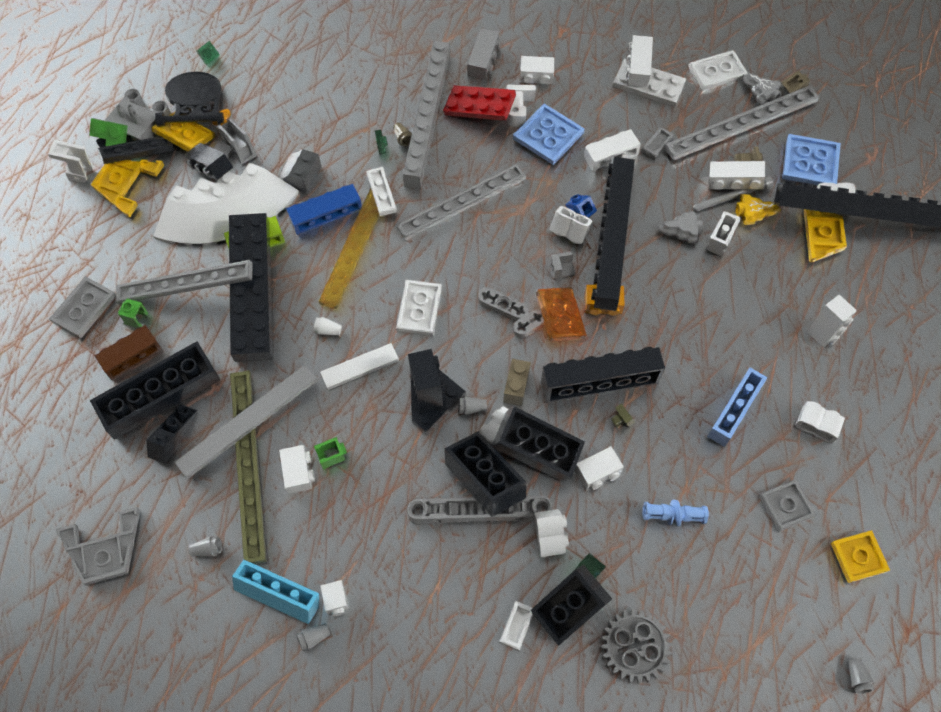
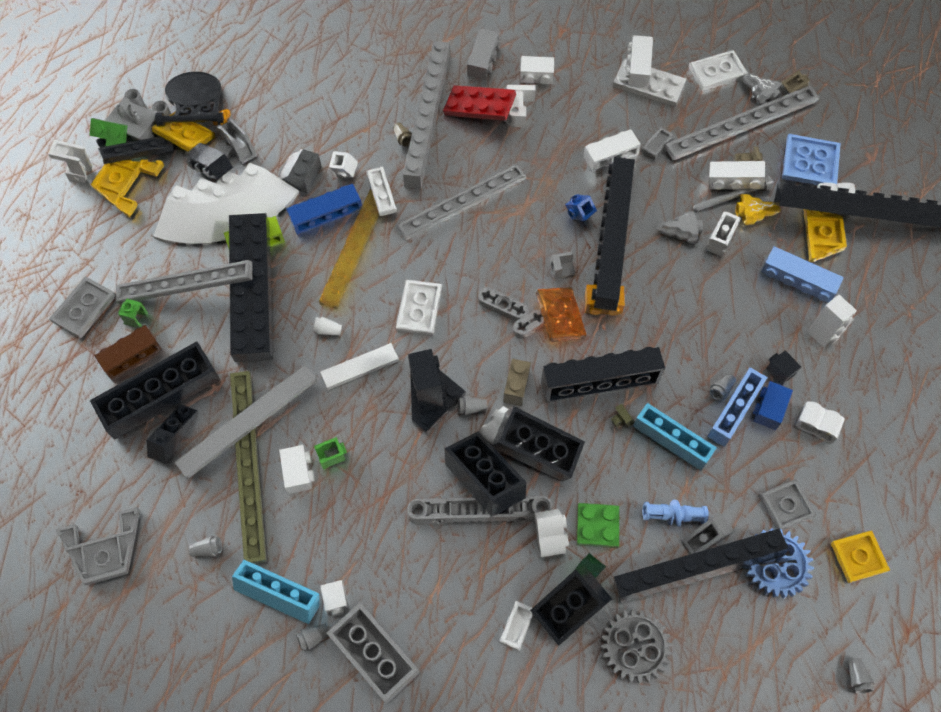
(207, 52): clear green plate -> none
(343, 164): none -> white brick
(373, 653): none -> light grey brick
(381, 142): clear green plate -> none
(548, 134): light blue plate -> none
(570, 225): white brick -> none
(598, 525): none -> bright green plate
(599, 468): white brick -> none
(674, 436): none -> medium azure brick
(700, 565): none -> black brick
(708, 534): none -> light grey slope
(722, 388): none -> light grey cone
(772, 405): none -> blue brick
(782, 581): none -> light blue gear
(783, 367): none -> black brick
(802, 274): none -> light blue brick

